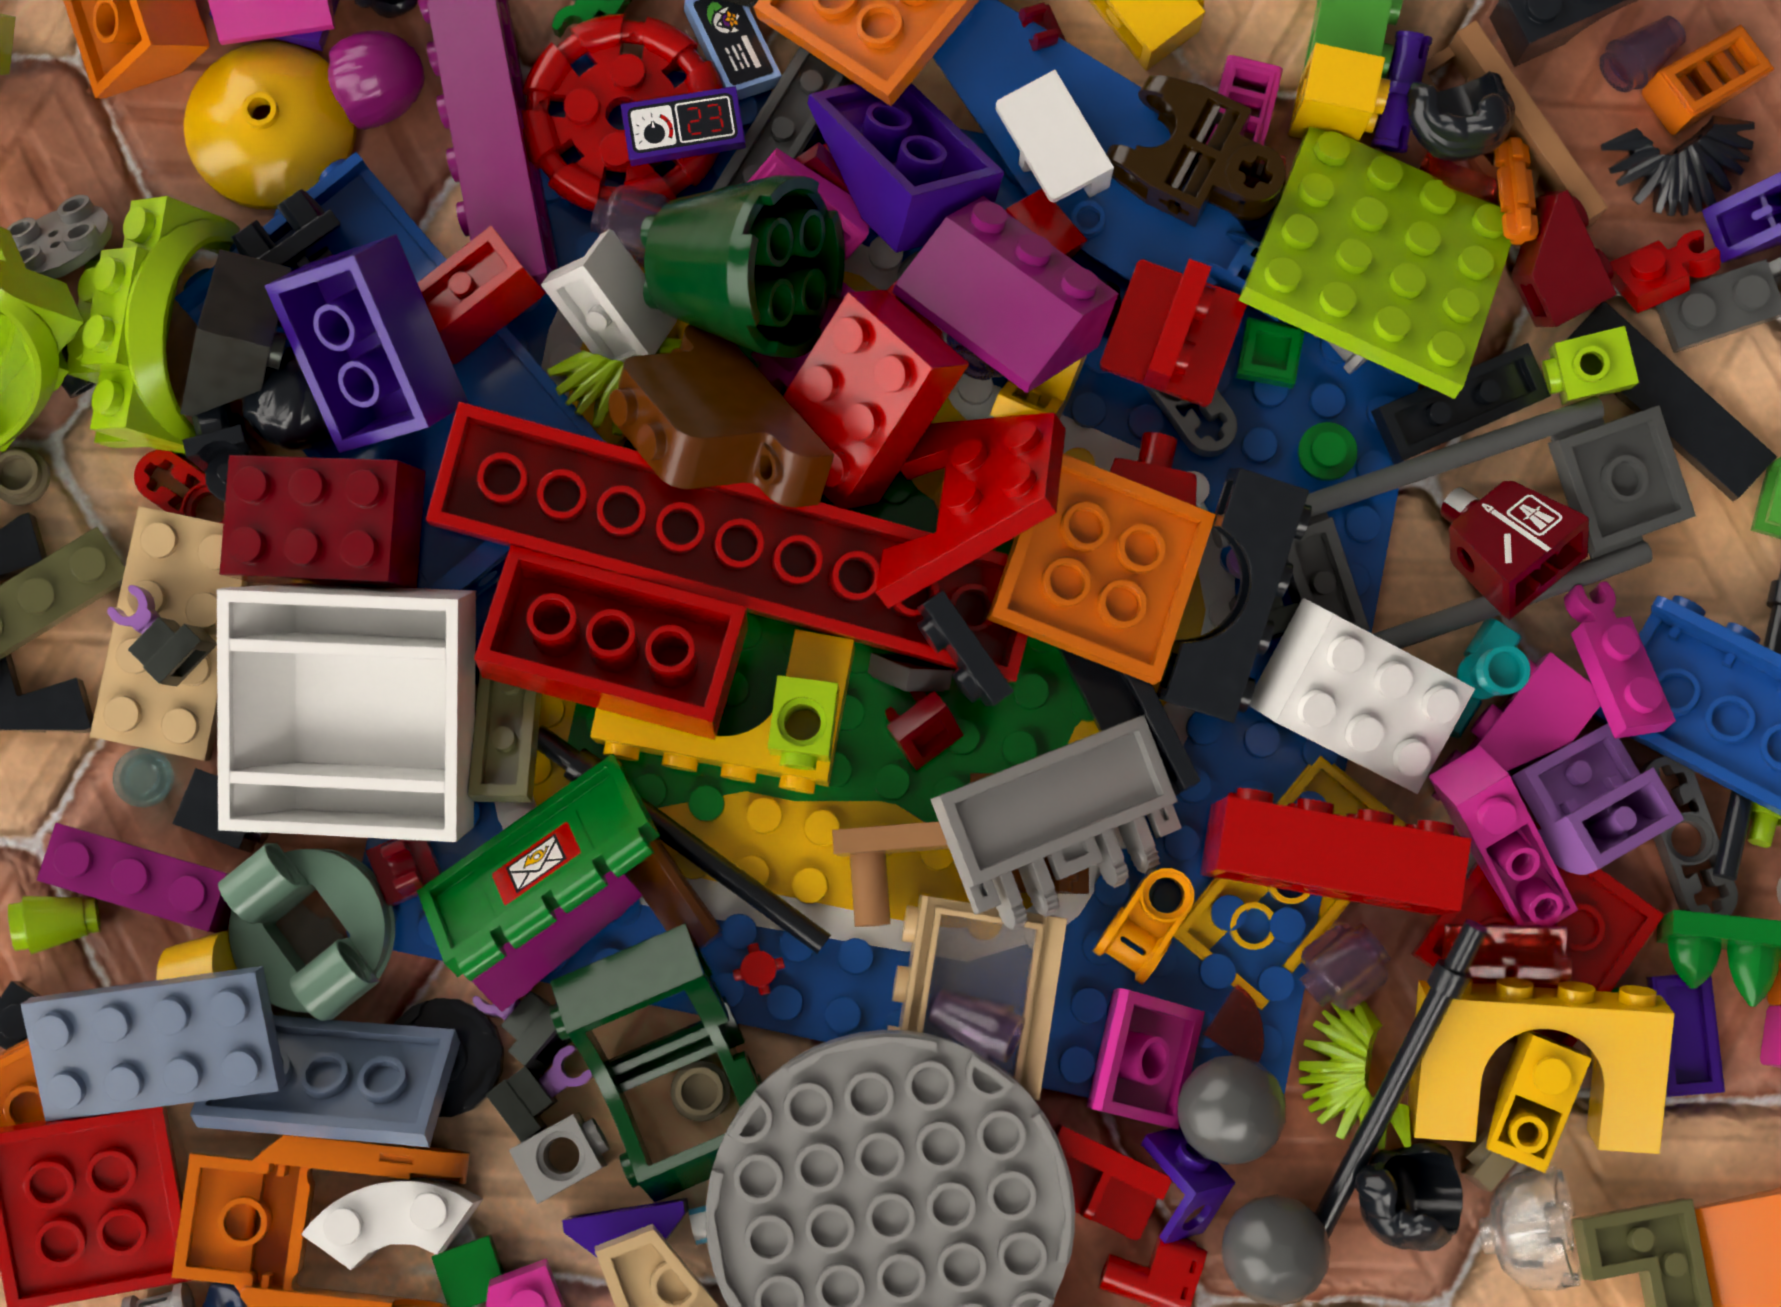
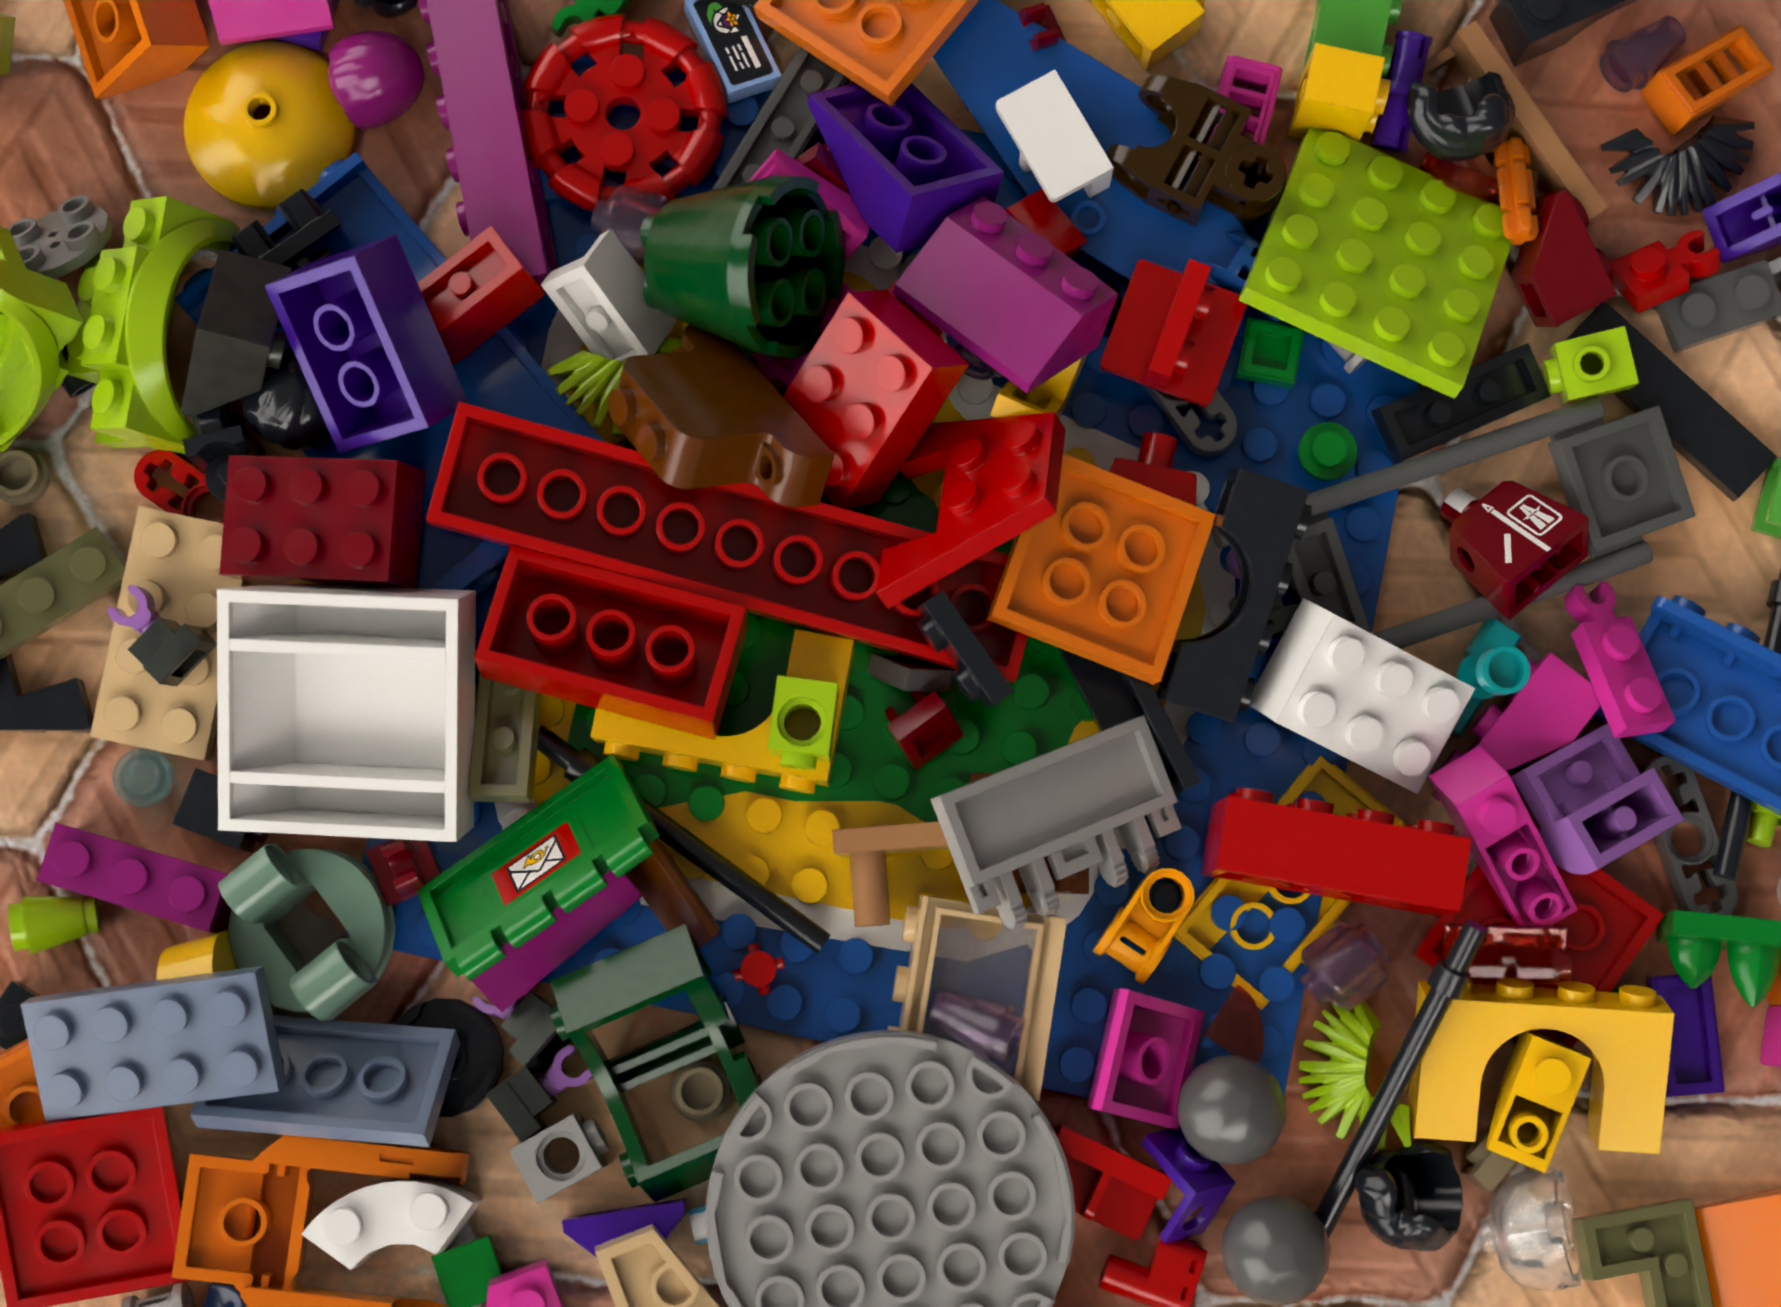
(683, 126): tile -> none

